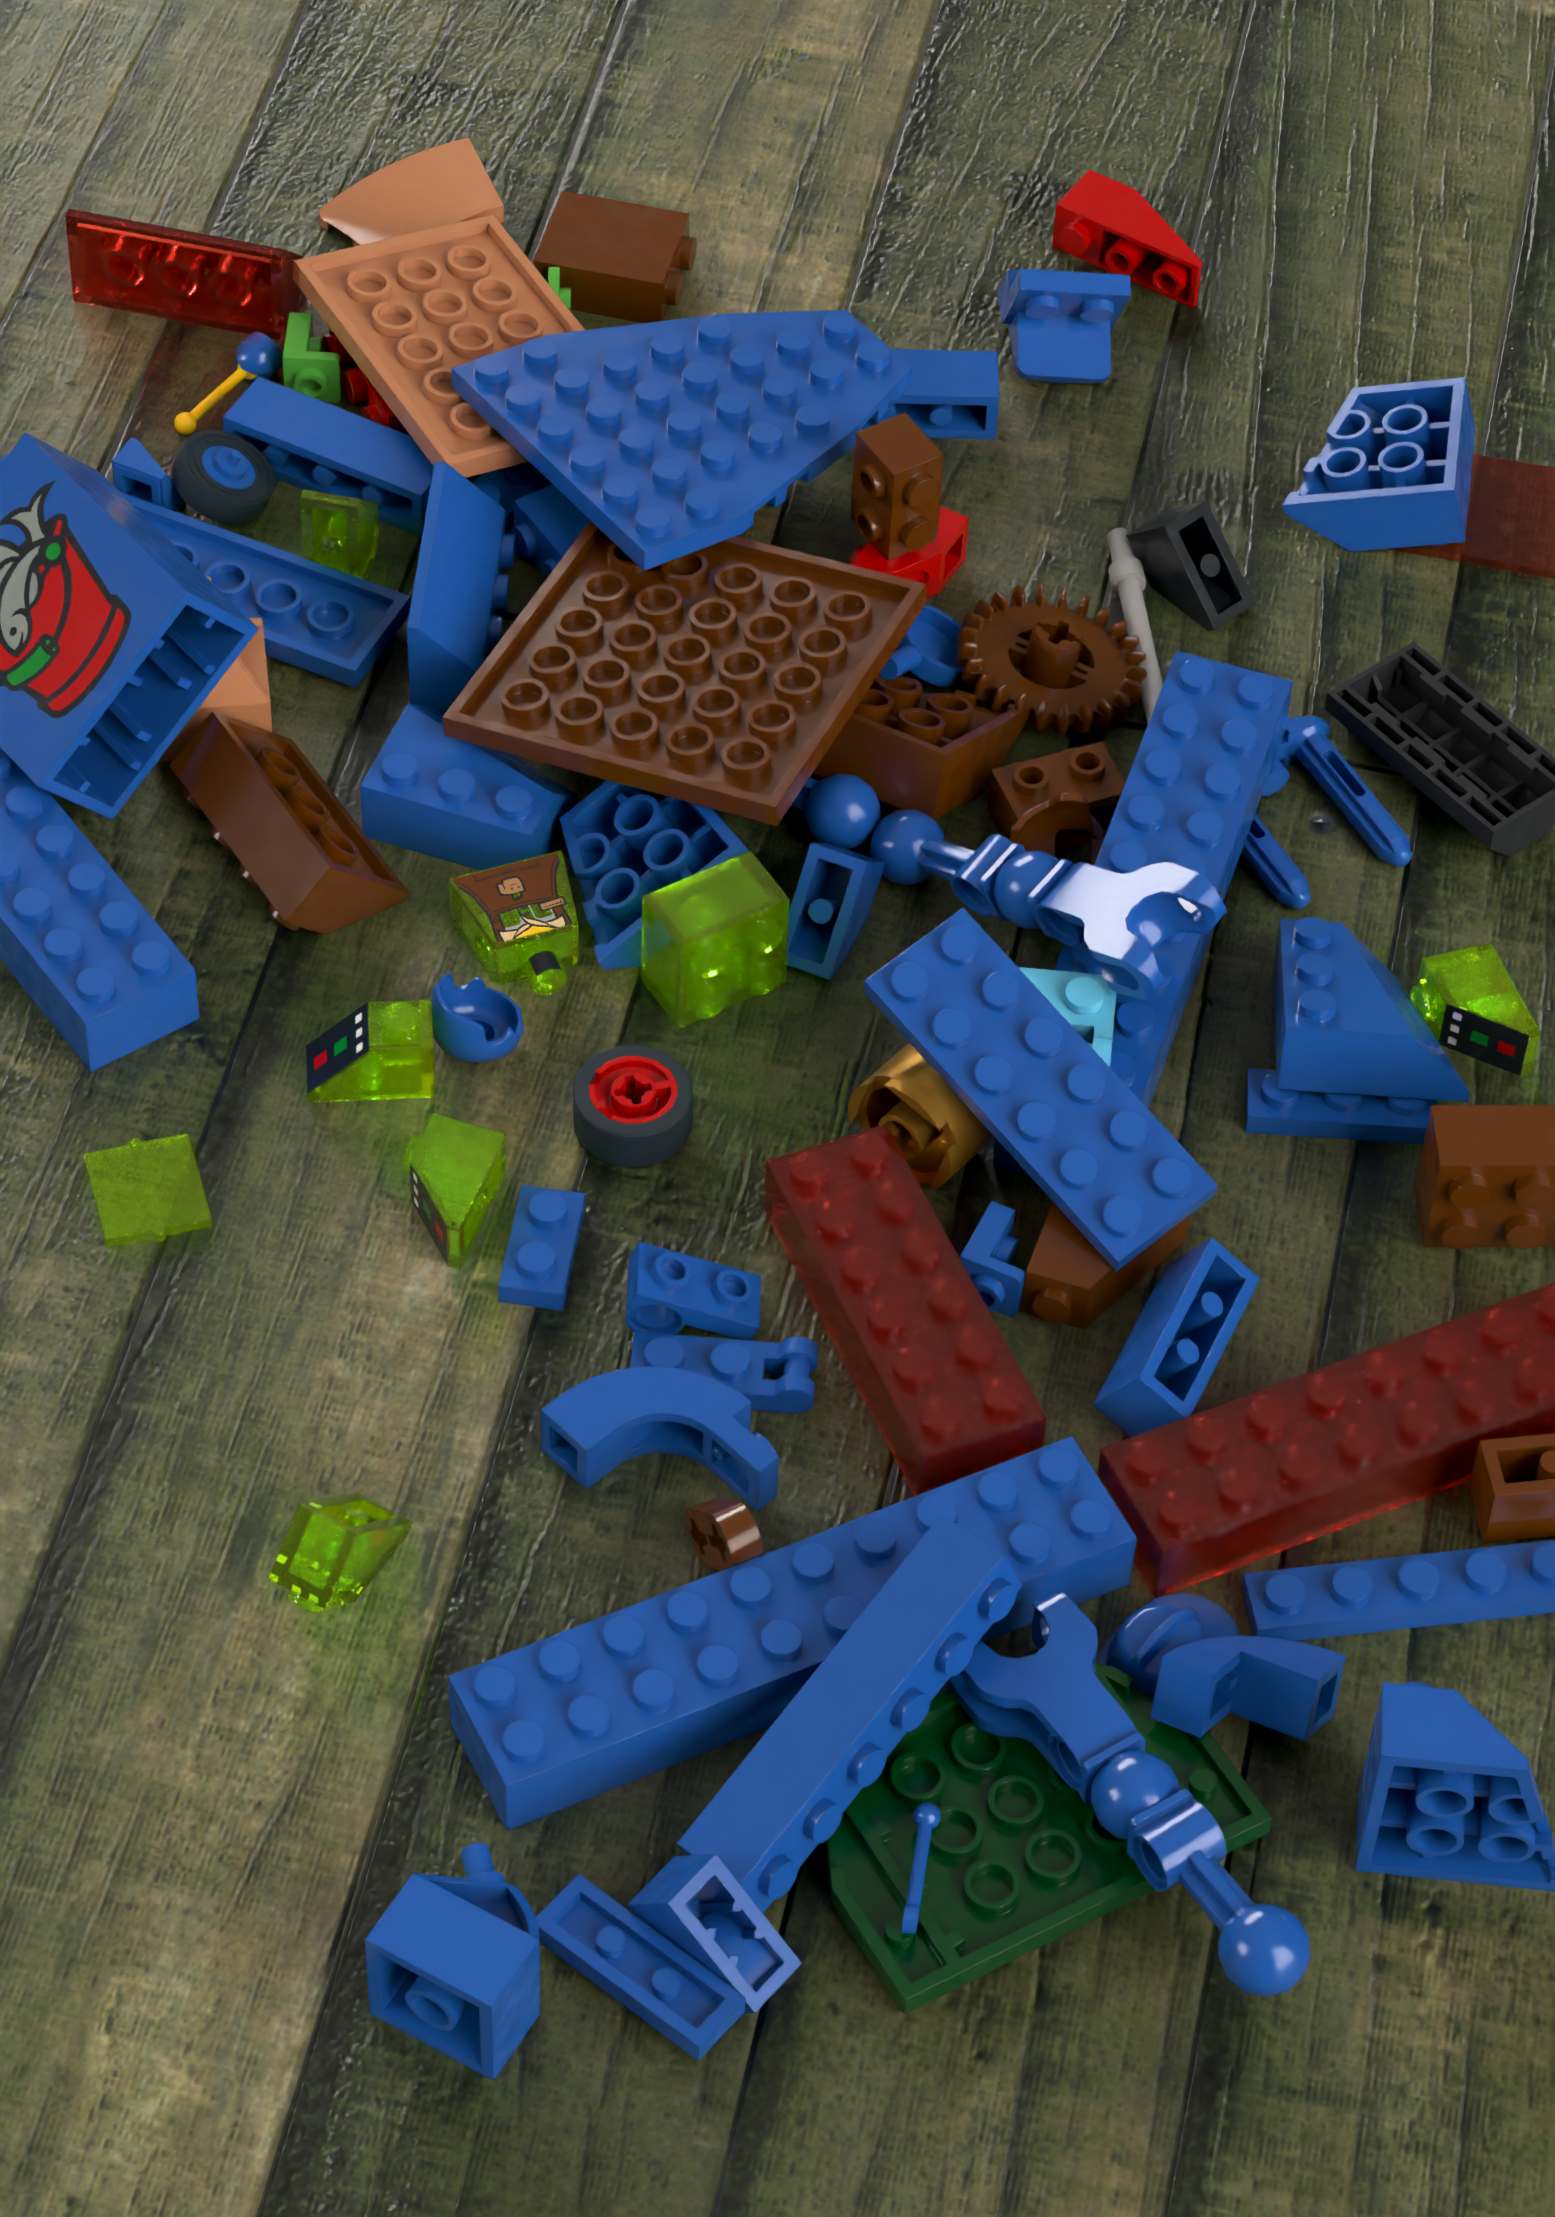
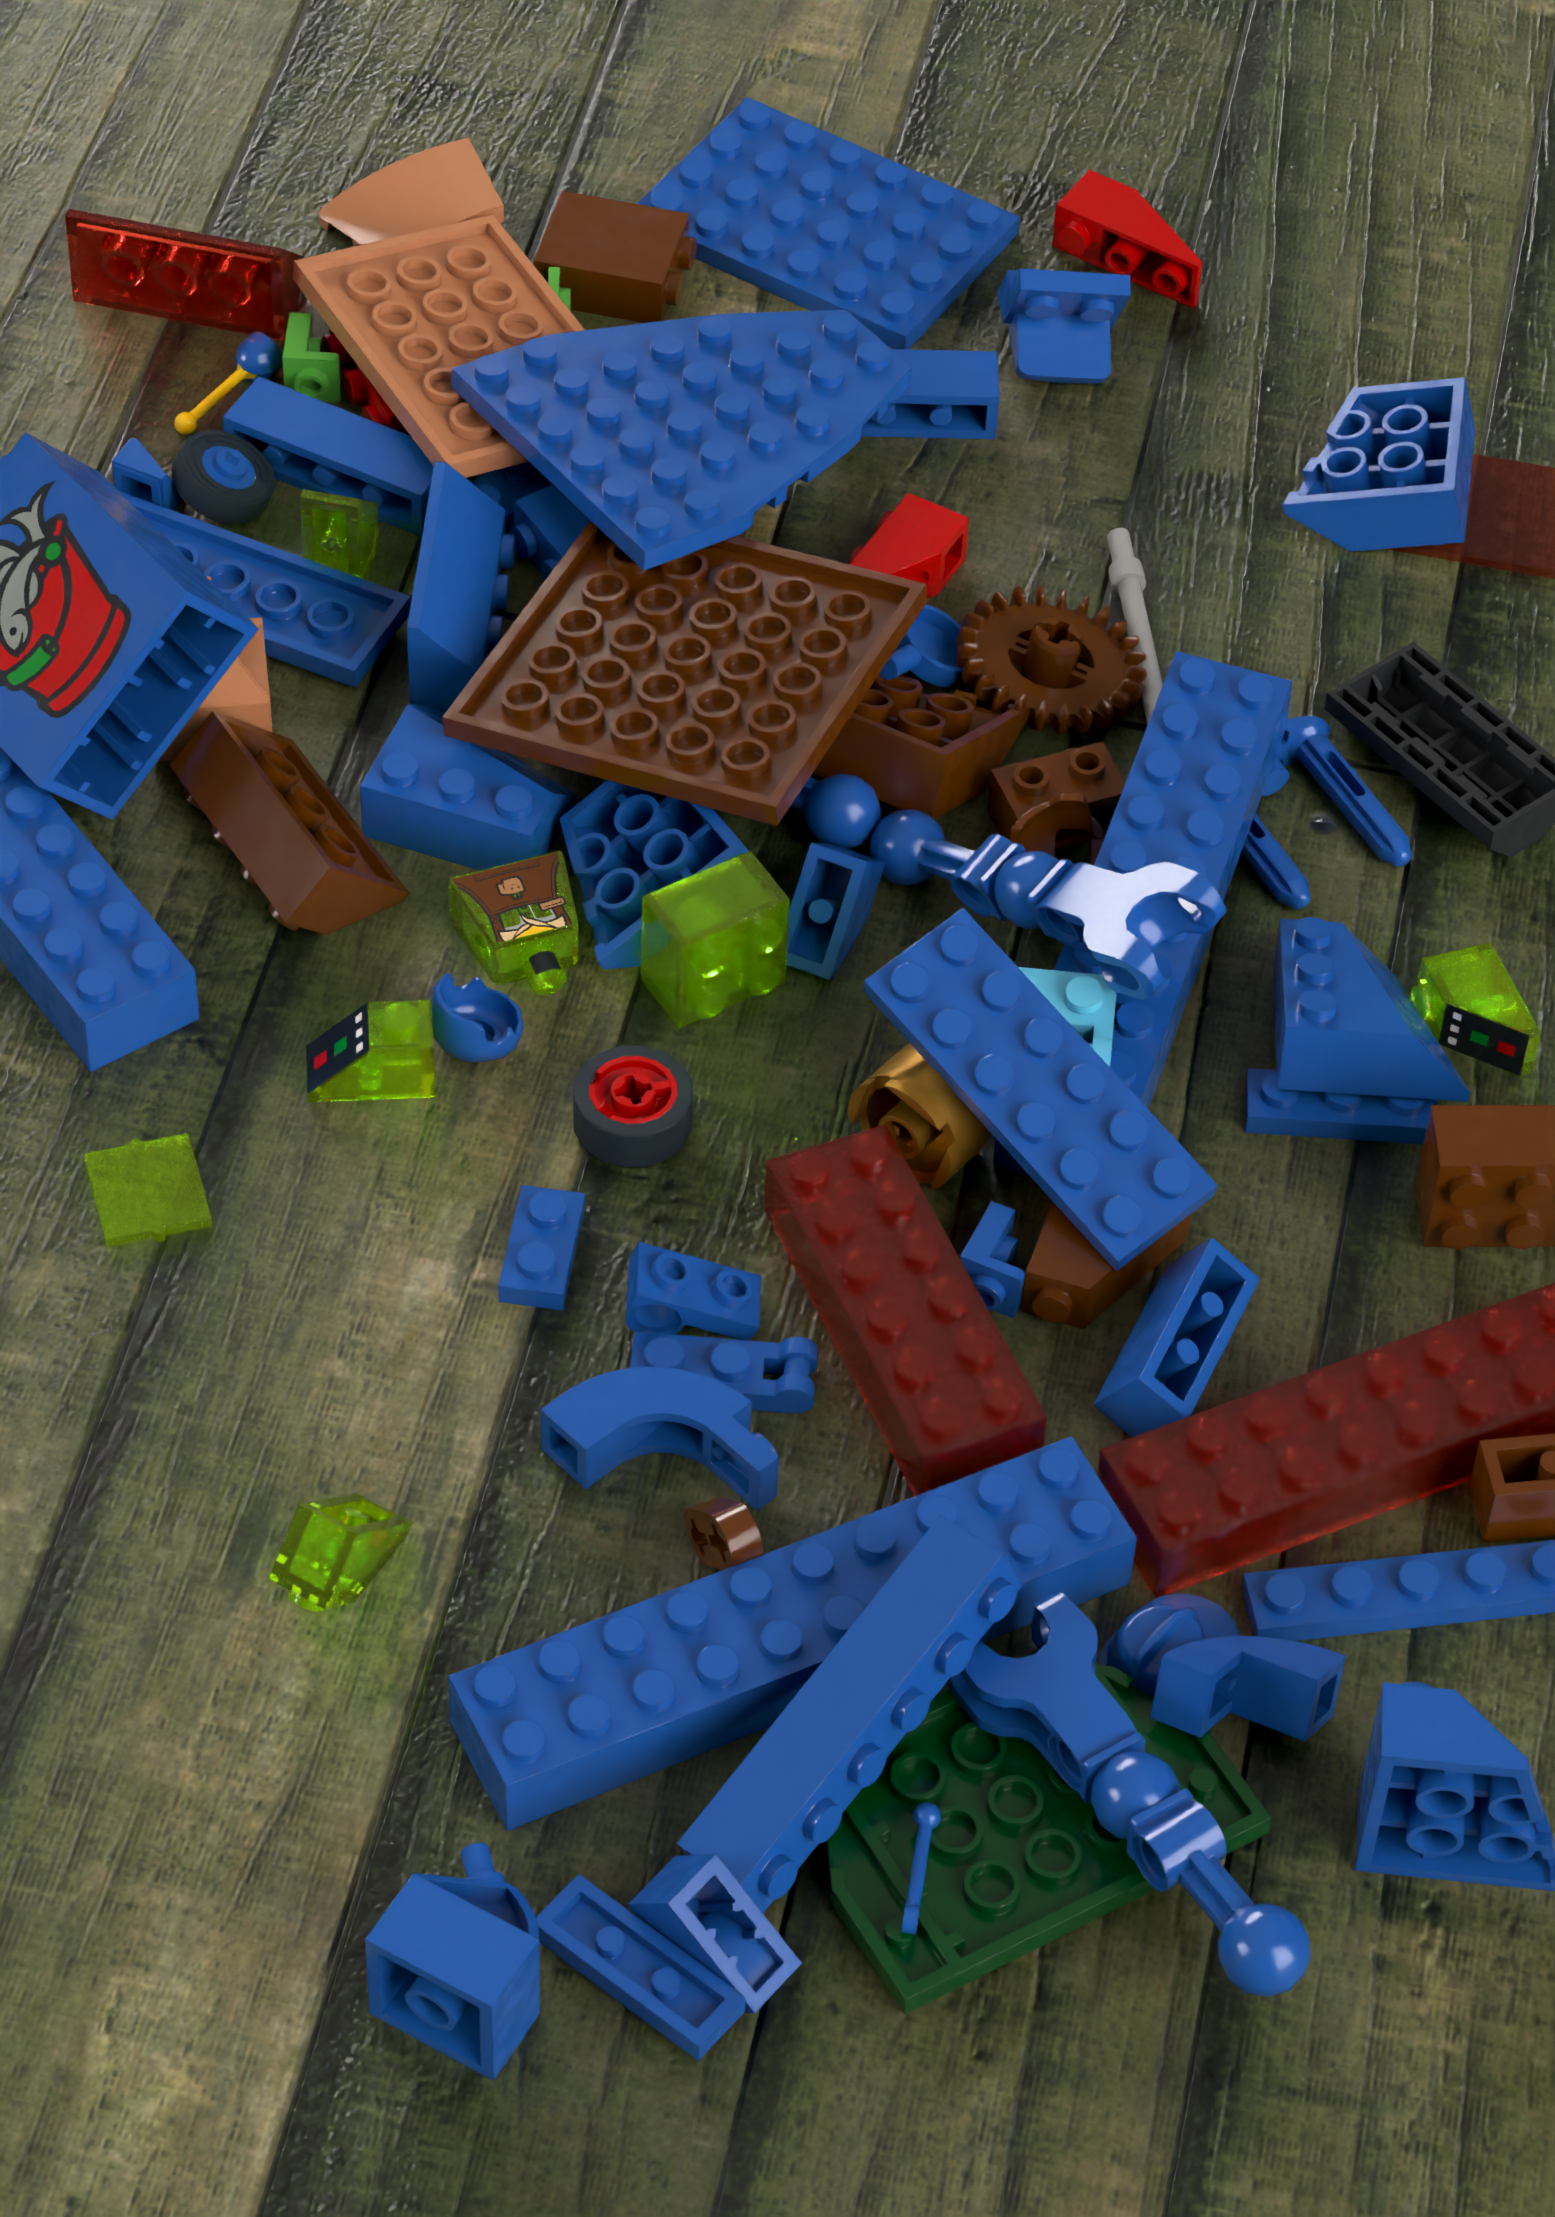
(454, 1181): clear neon green slope -> none
(831, 222): none -> blue plate
(896, 486): reddish brown brick -> none
(1192, 565): black slope -> none

